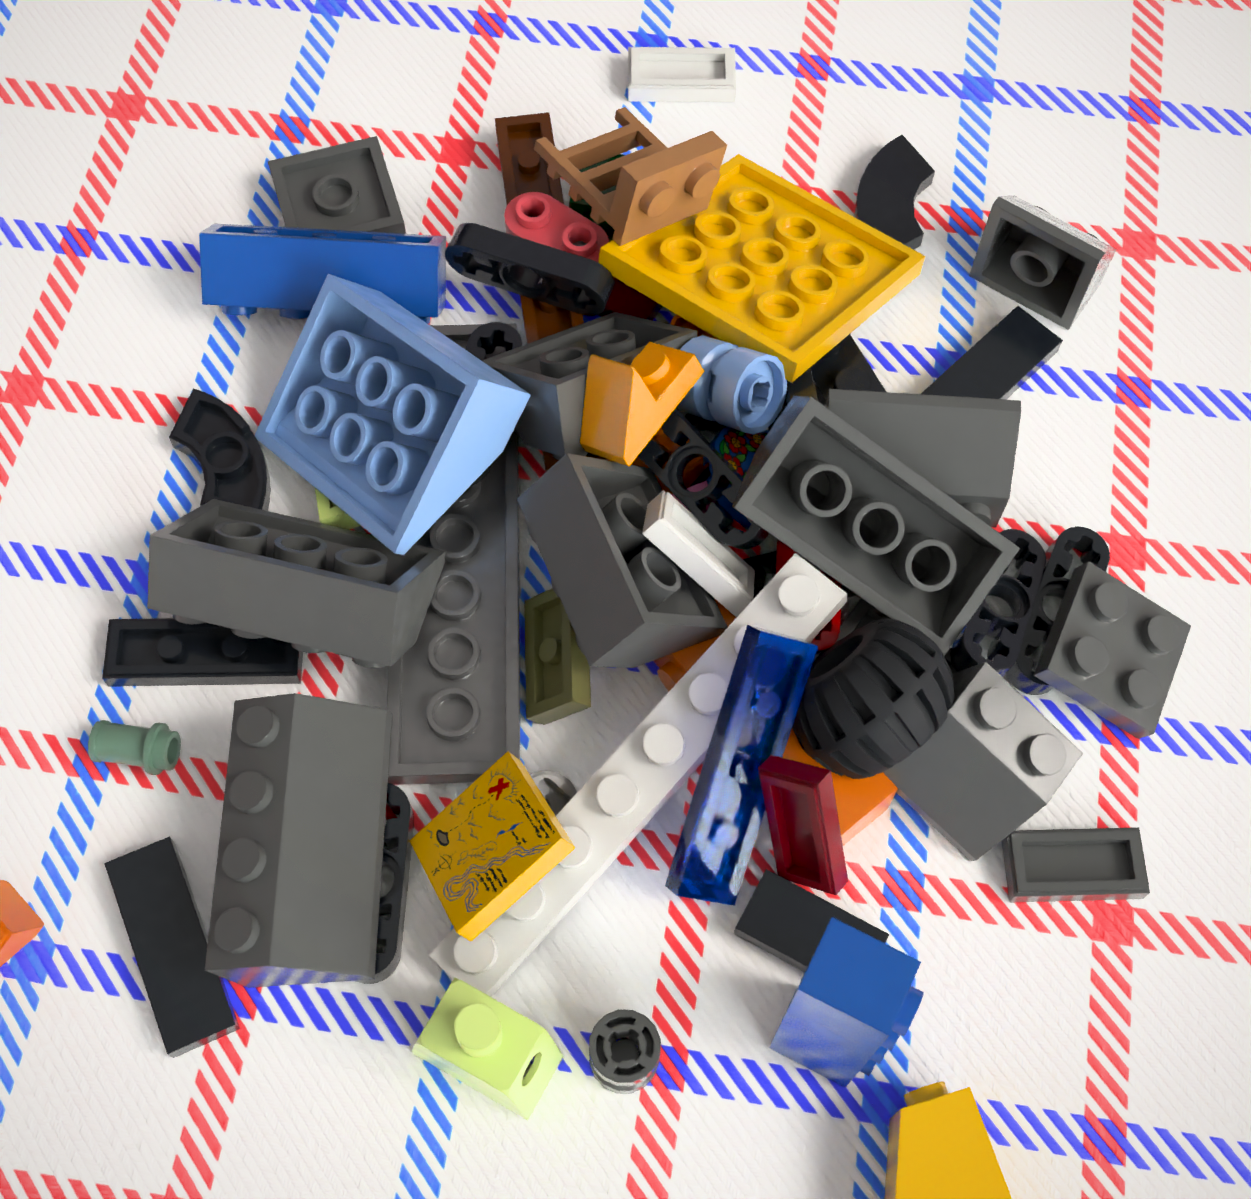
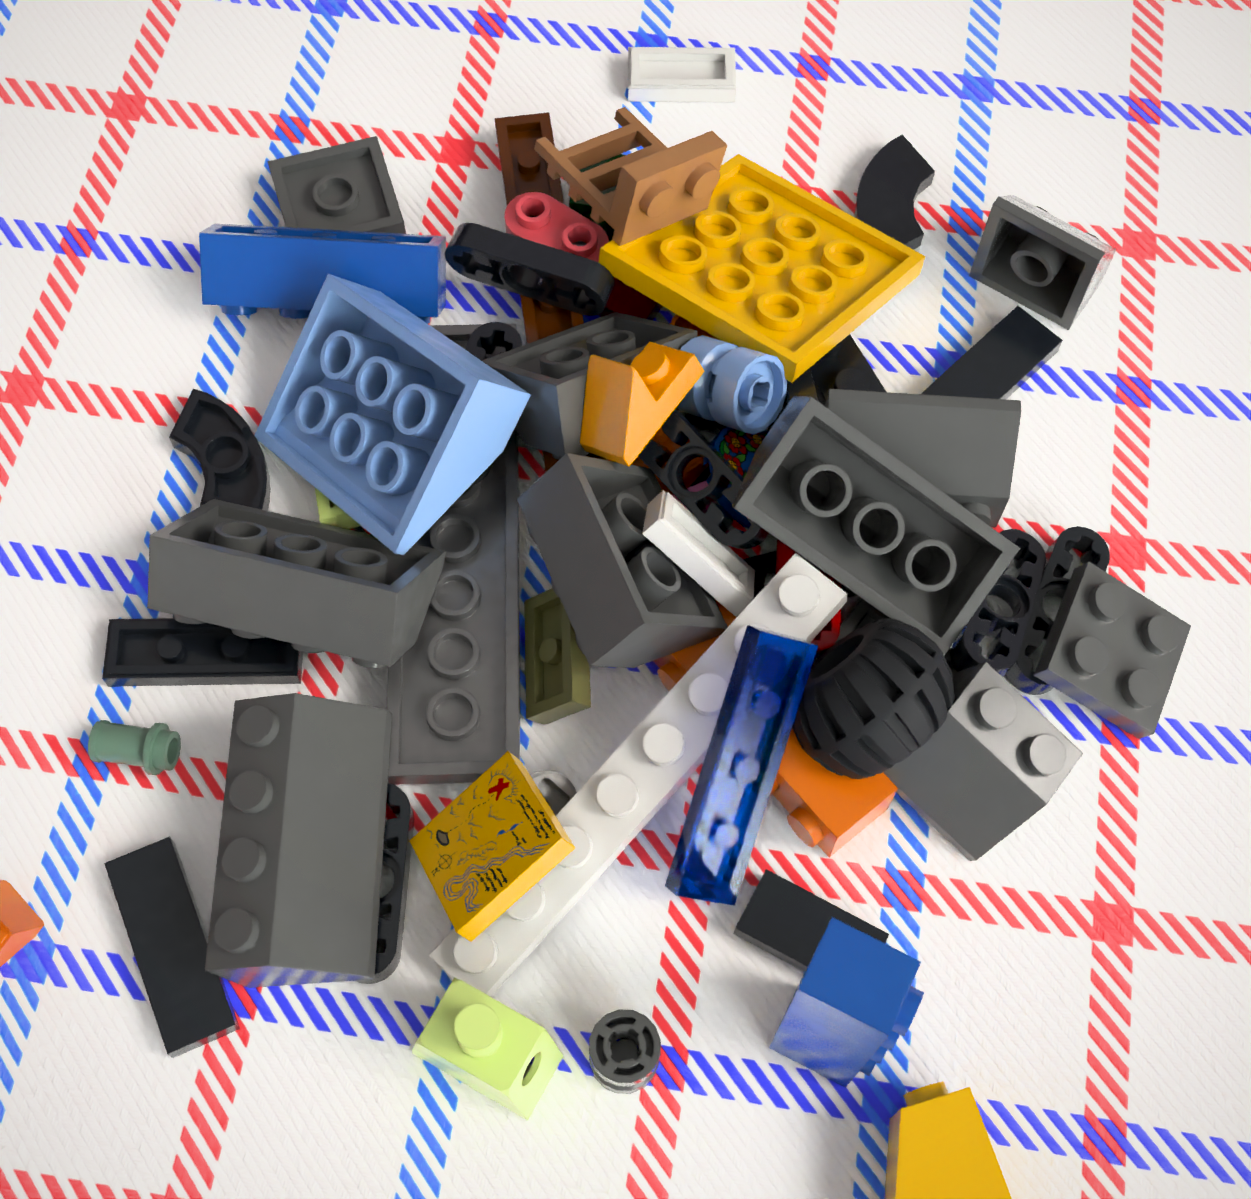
(804, 824): dark red tile -> none
(1075, 865): dark grey tile -> none

